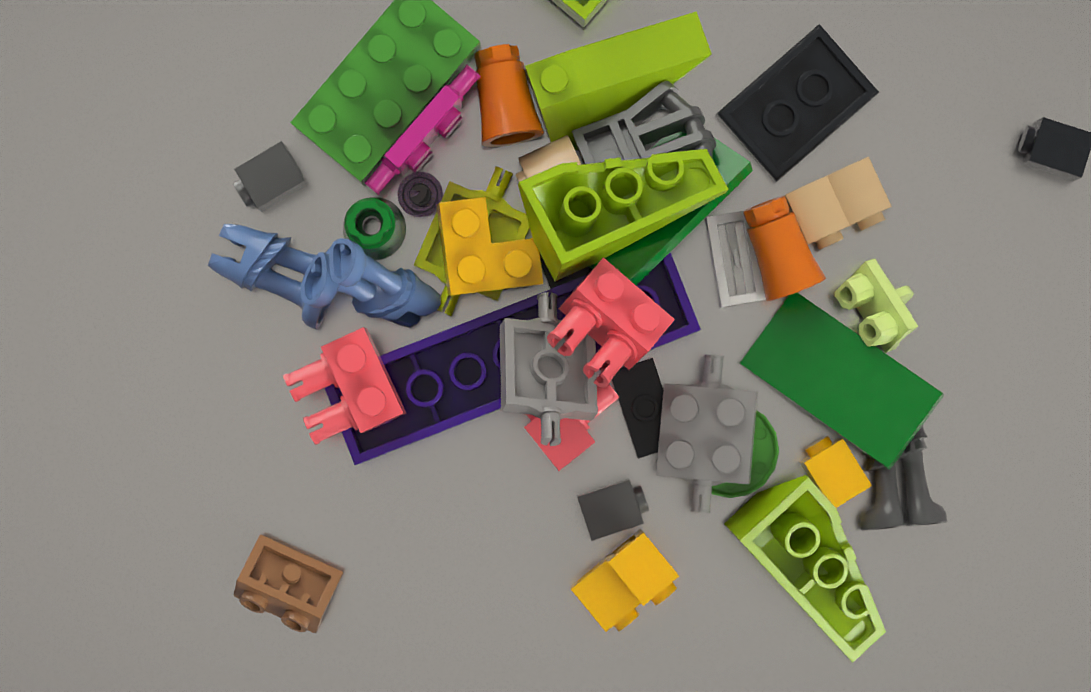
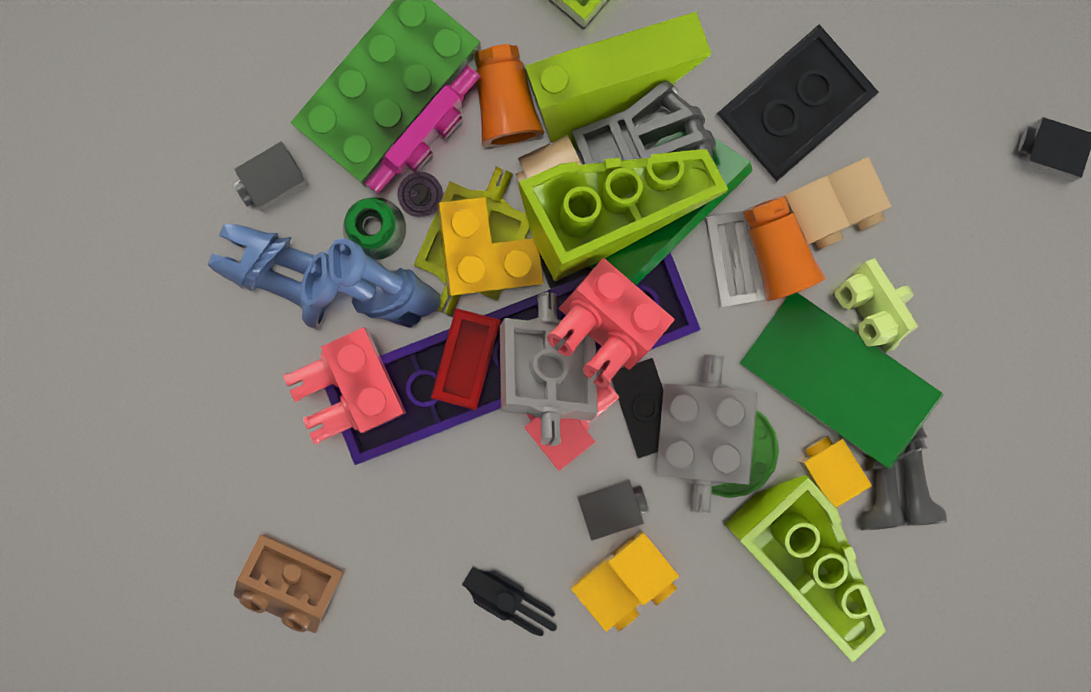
(466, 359): none -> red tile
(503, 597): none -> black piece

